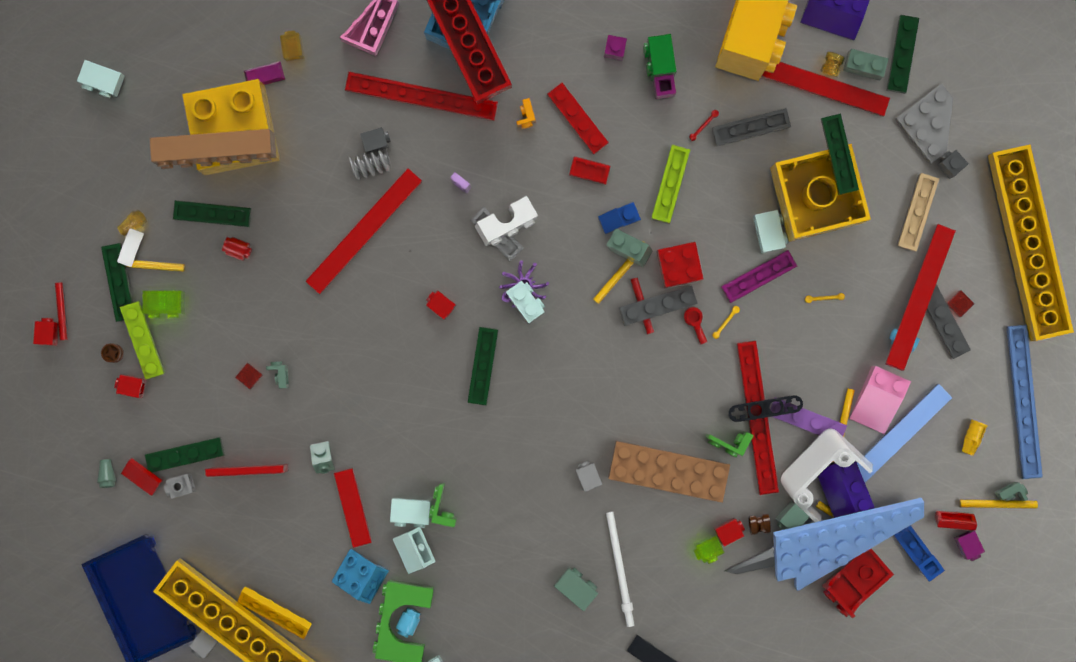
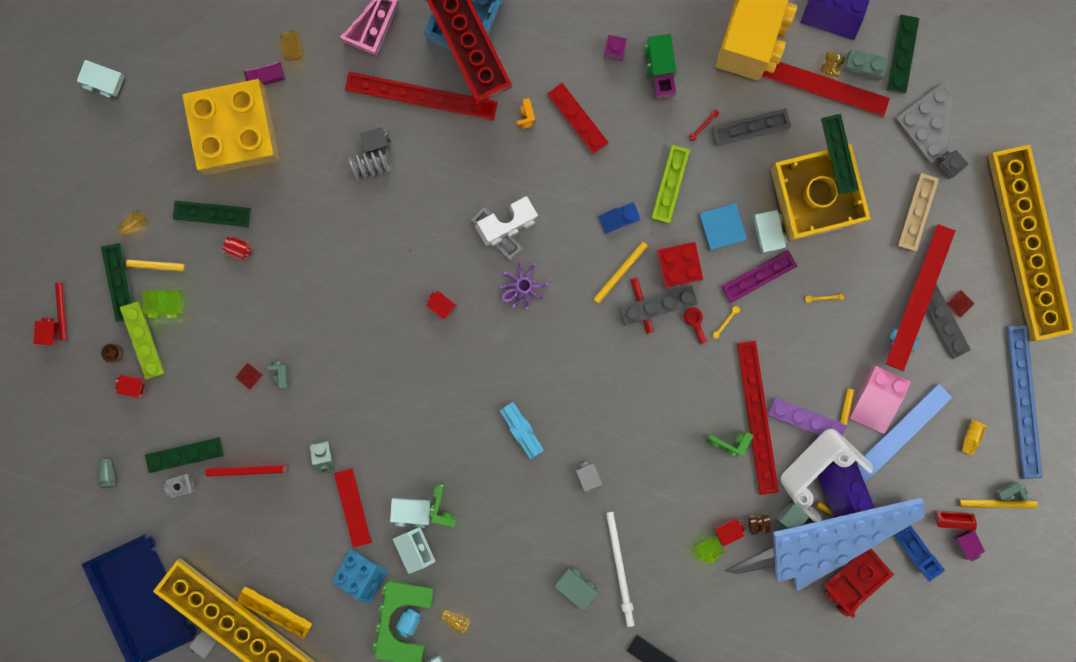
(130, 247): white sticker -> none
(141, 476): red tile -> none
(213, 147): medium nougat brick -> none
(364, 231): red tile -> none
(456, 621): none -> clear yellow cone
(460, 182): lavender tile -> none
(482, 366): dark green plate -> none
(521, 430): none -> medium azure piece
(525, 302): light aqua brick -> none
(589, 170): red plate -> none
(629, 247): sand green brick -> none
(669, 471): medium nougat brick -> none
(723, 226): none -> dark azure tile
(765, 405): black beam -> none

